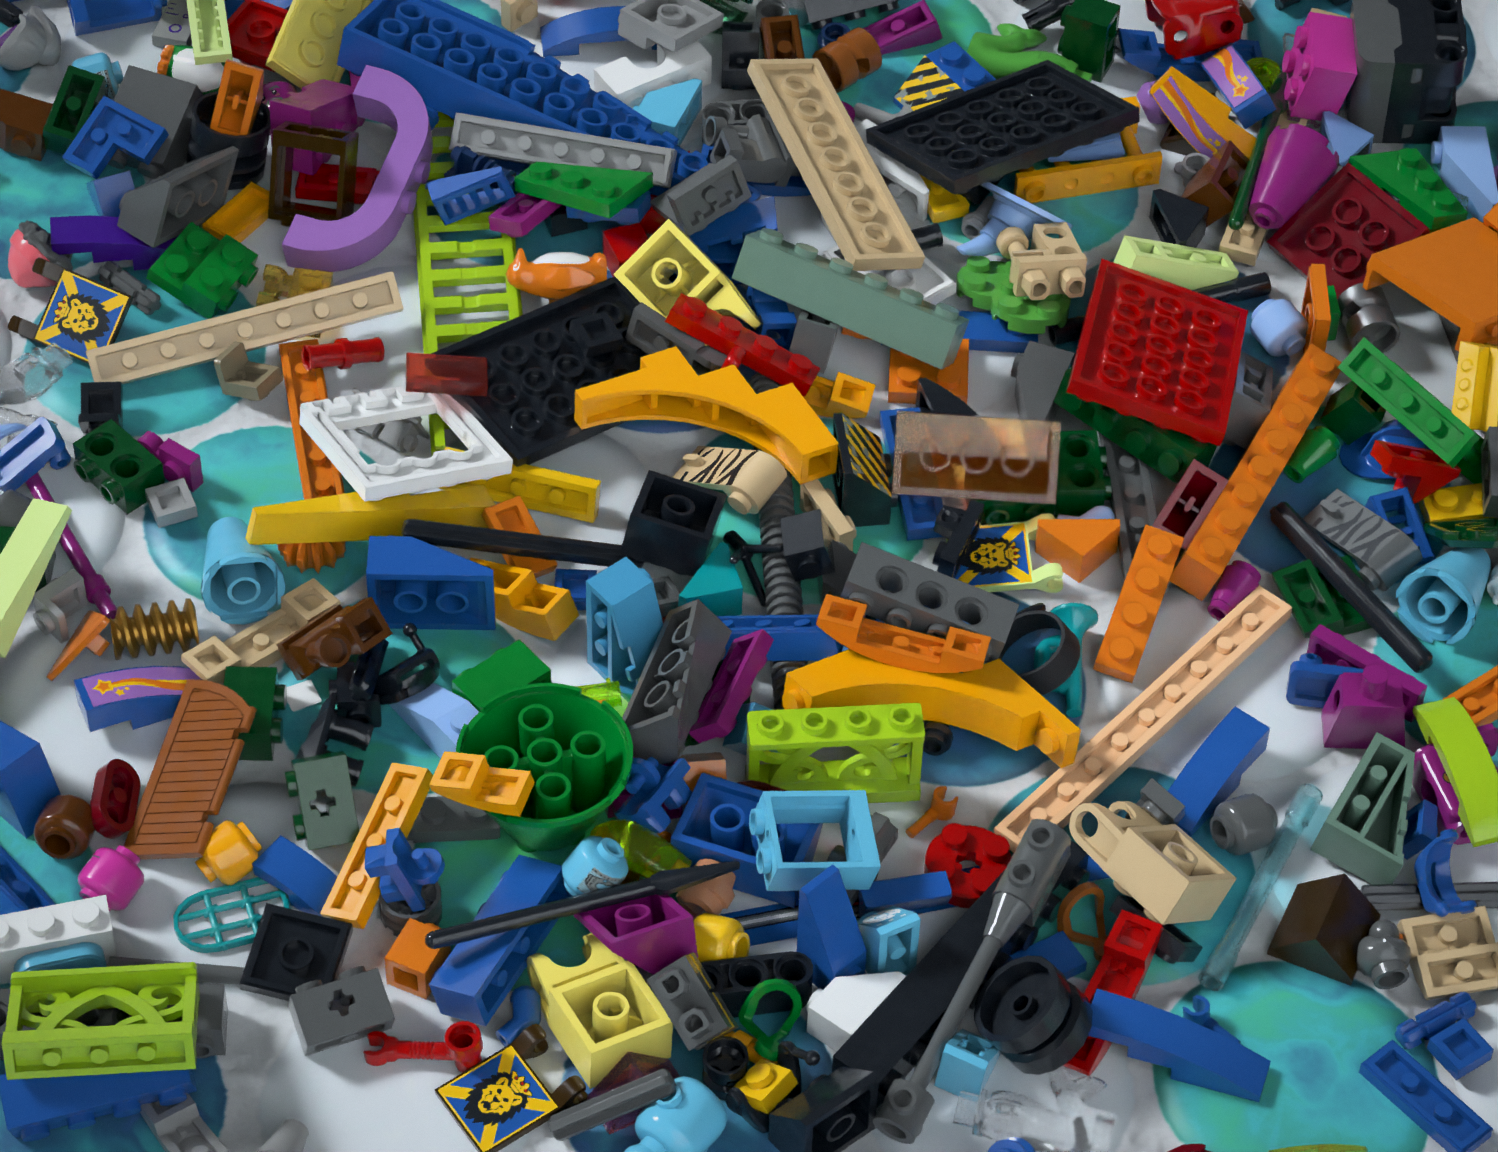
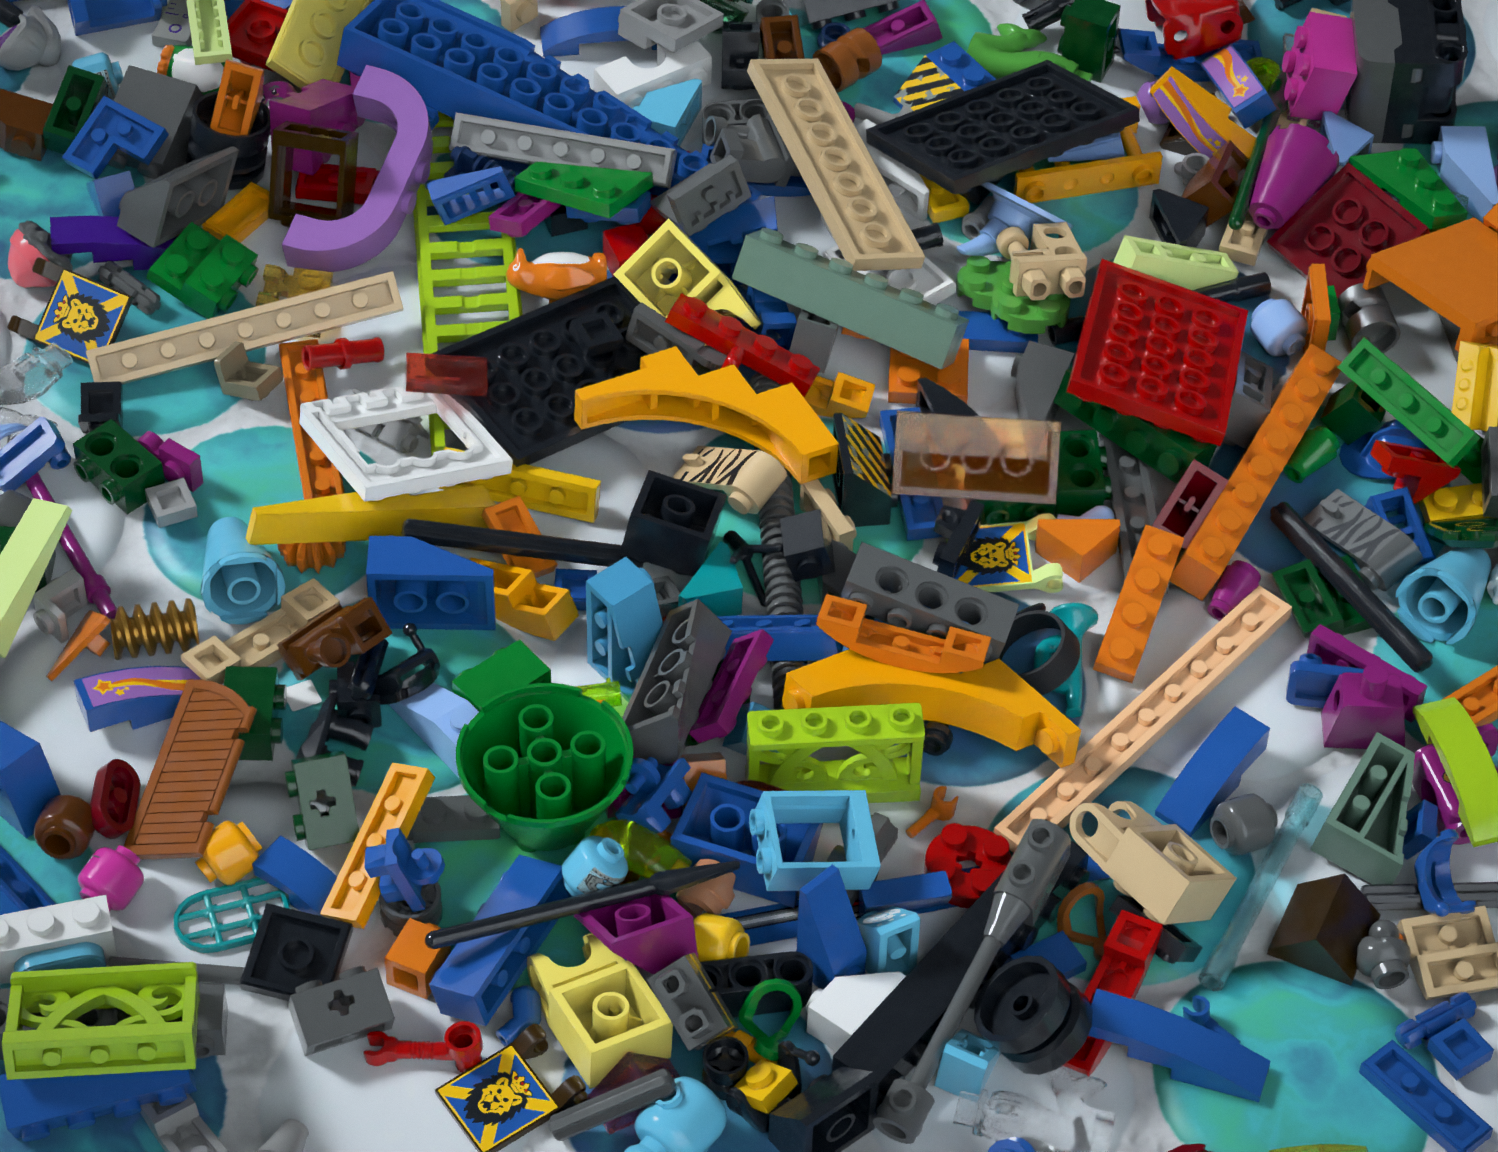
(475, 784): light orange slope -> none
(1160, 804): dark grey bracket -> none

